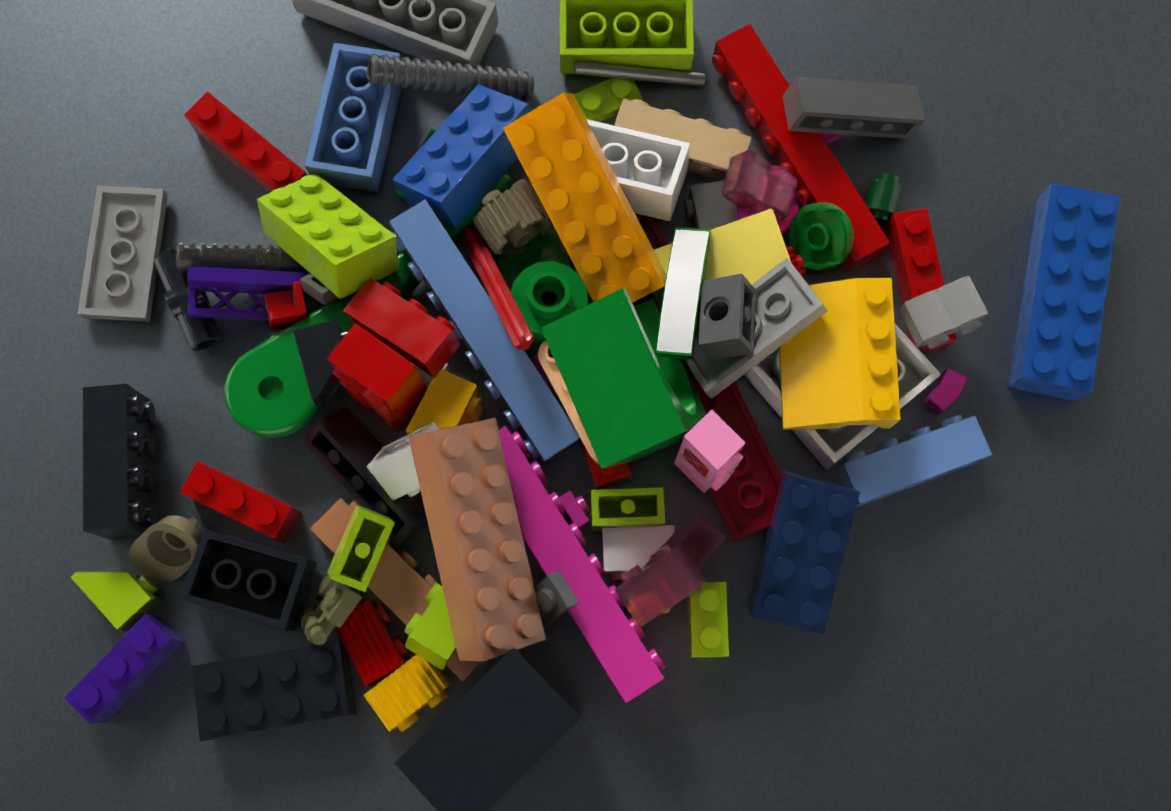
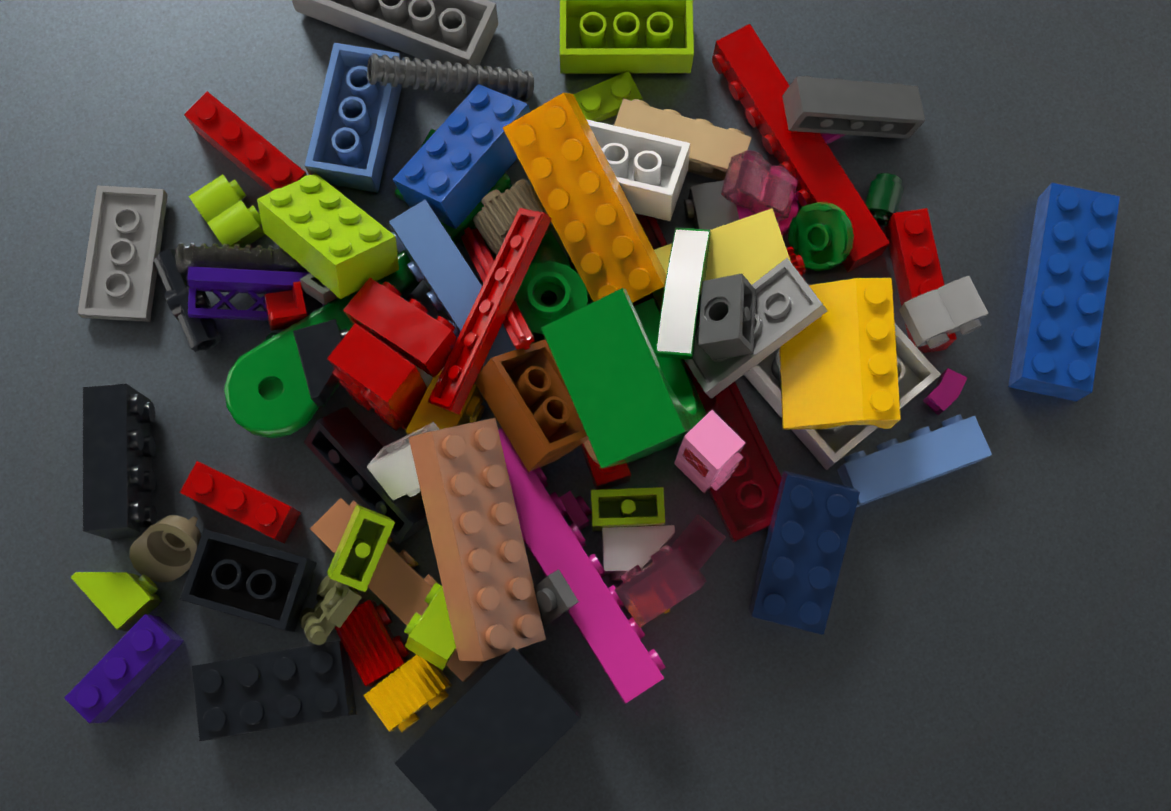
(226, 214): none -> lime brick
(489, 310): none -> red tile
(532, 404): none -> dark orange slope
(639, 73): flat silver bar -> none
(708, 621): lime brick -> none

